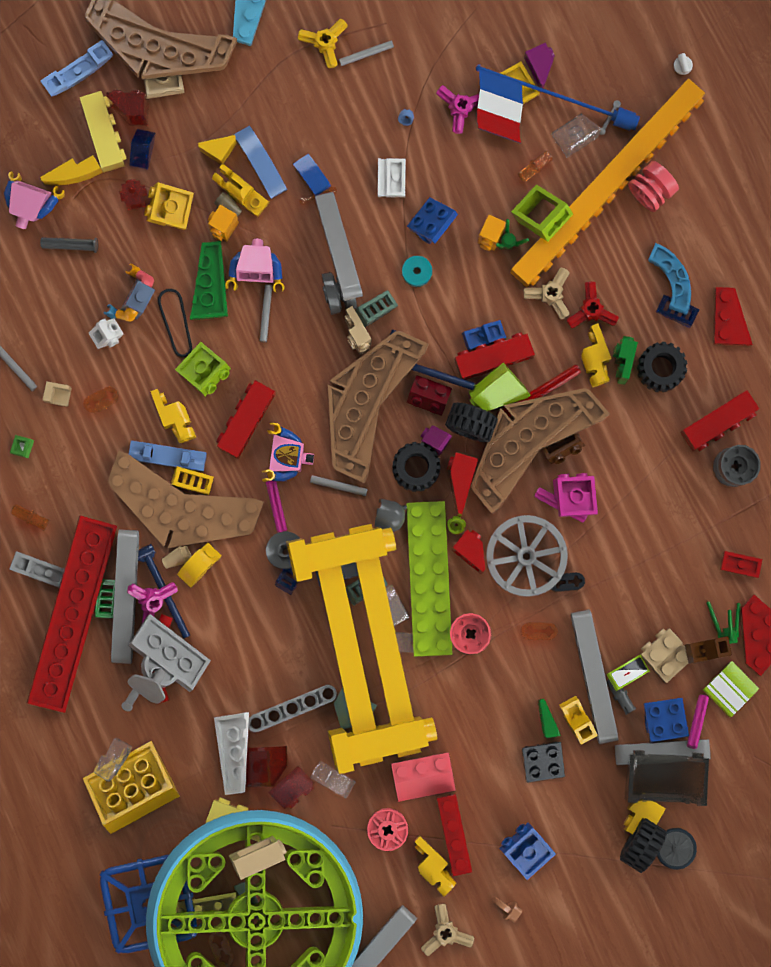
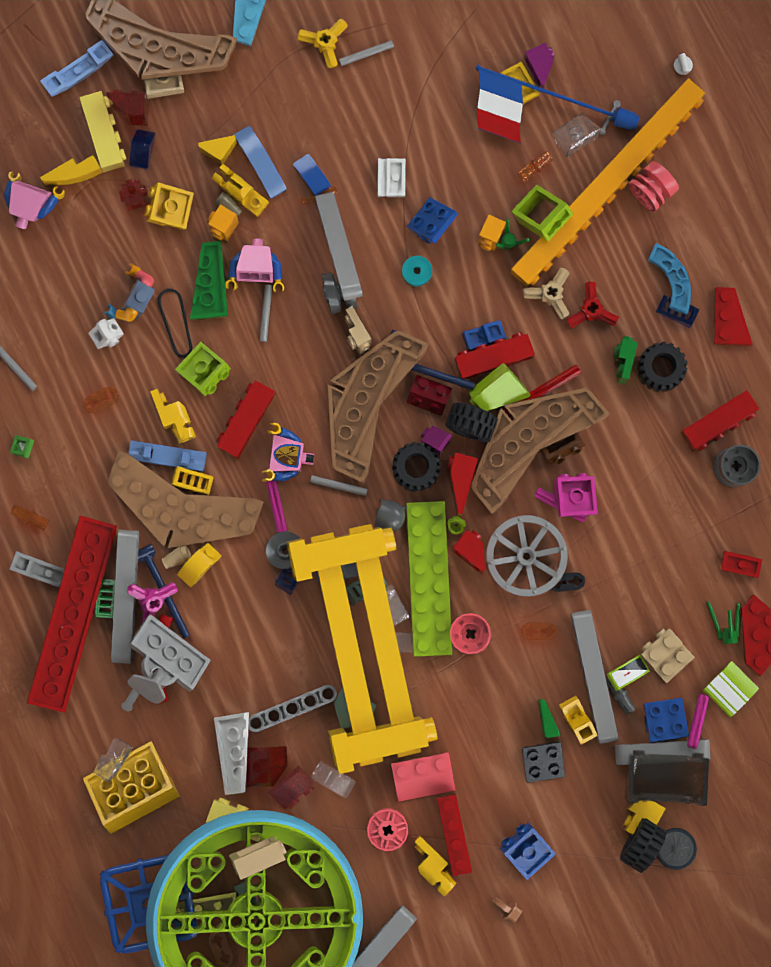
(57, 394): tan panel -> none
(70, 244): dark grey axle -> none
(372, 303): sand green slope -> none
(402, 117): medium blue hinge -> none
(443, 923): tan bush -> none
(458, 114): dark pink bush -> none
(596, 356): yellow plate -> none
(708, 650): reddish brown brick -> none

